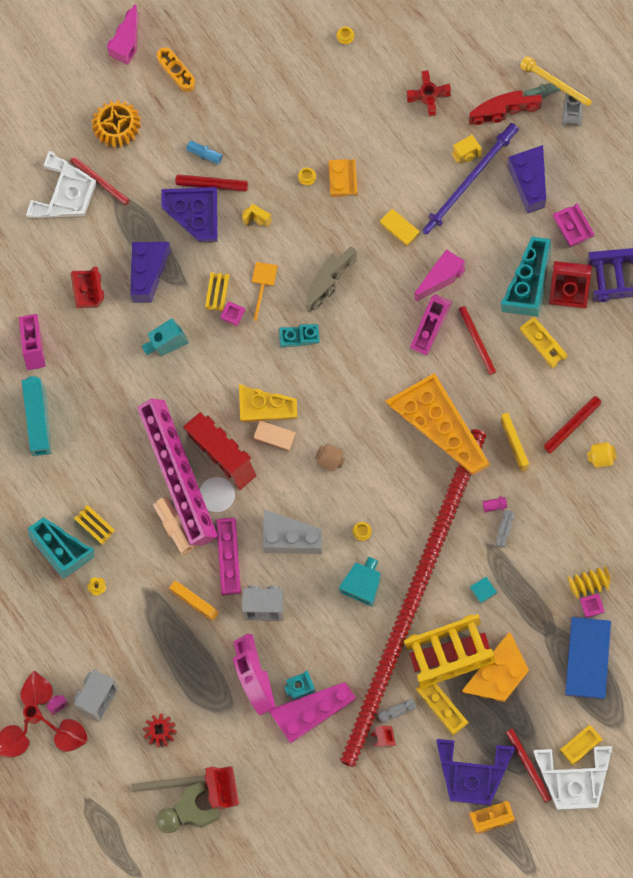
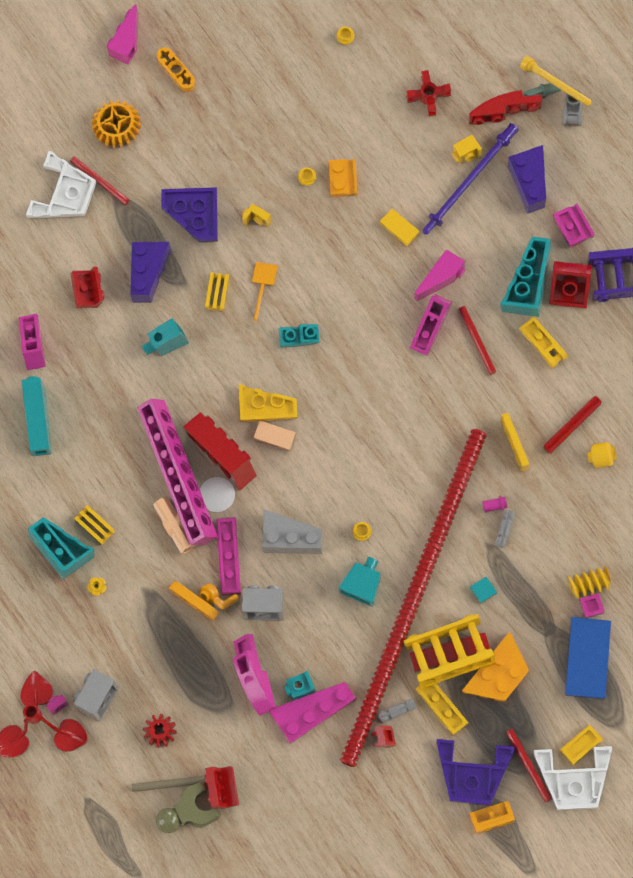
(204, 152): dark azure axle -> none
(207, 182): red axle -> none
(210, 595): none -> light orange plate
(232, 313): dark pink plate -> none
(324, 282): dark tan slope -> none
(330, 457): medium nougat head -> none
(436, 417): light orange wing -> none

